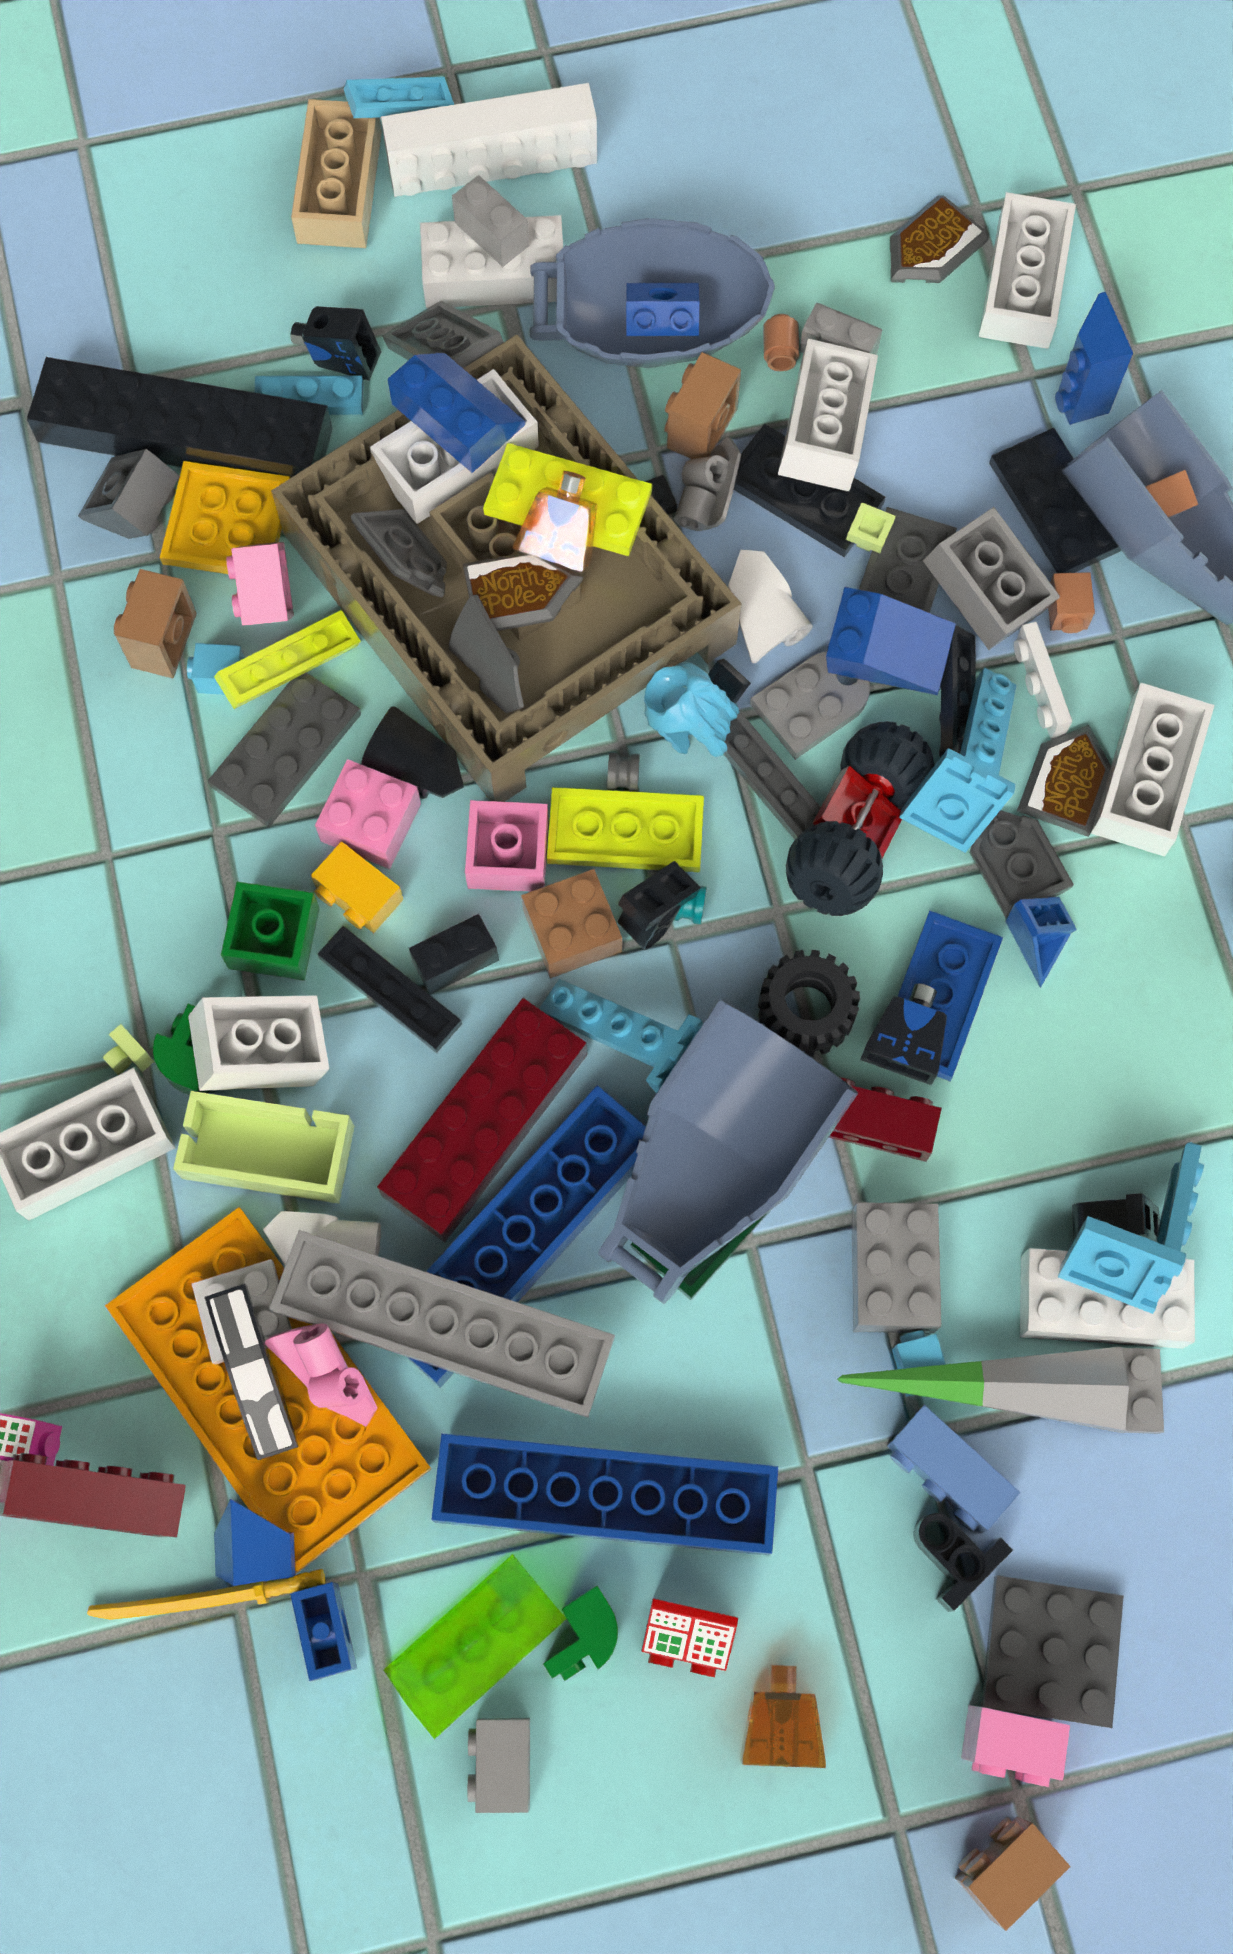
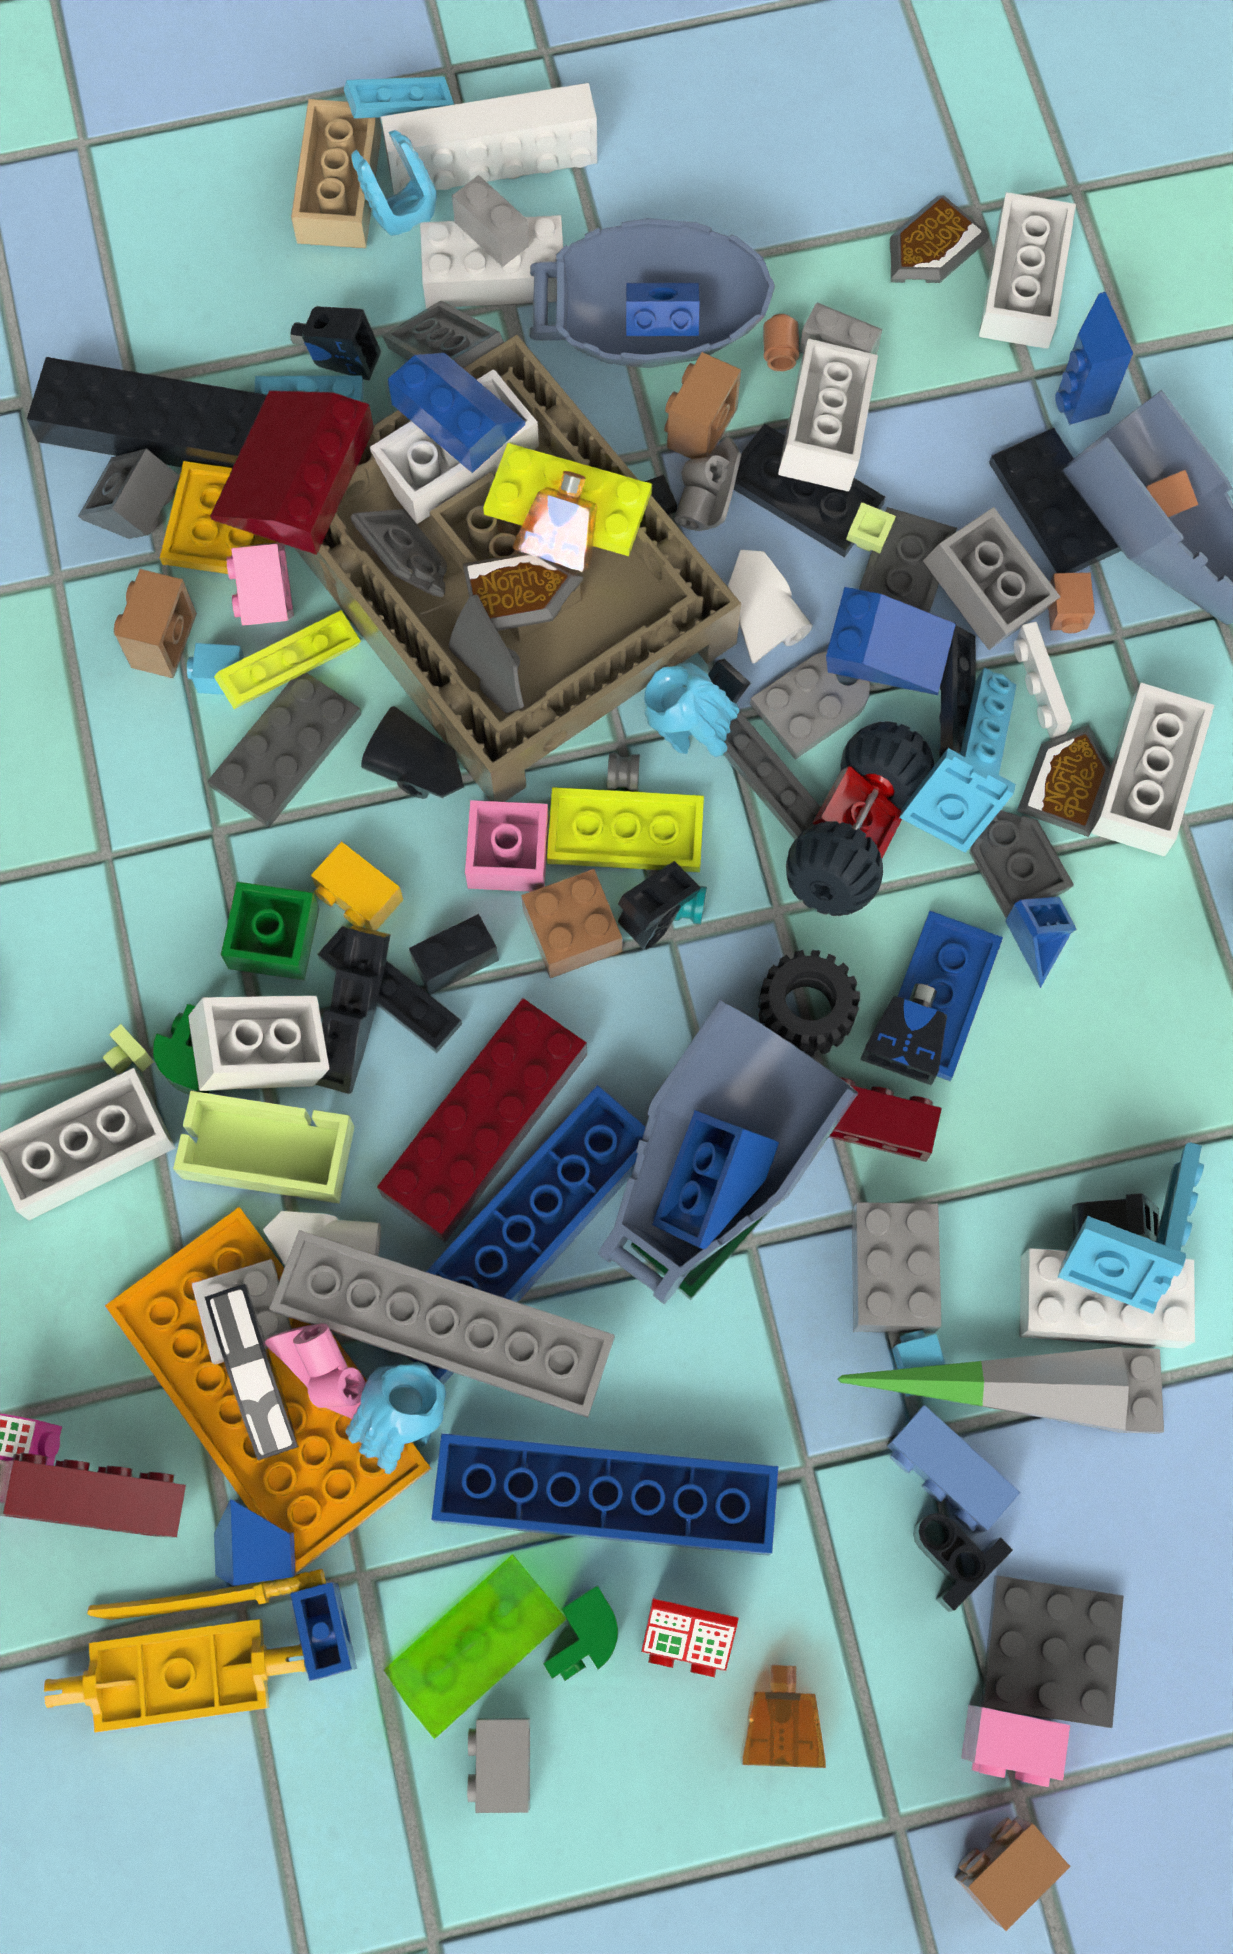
(176, 1675): none -> yellow plate
(295, 467): none -> dark red slope
(353, 1006): none -> black slope
(368, 813): bright pink brick -> none
(395, 1409): none -> medium azure piece
(409, 206): none -> medium azure piece
(621, 1028): medium azure bracket -> none
(712, 1178): none -> blue slope

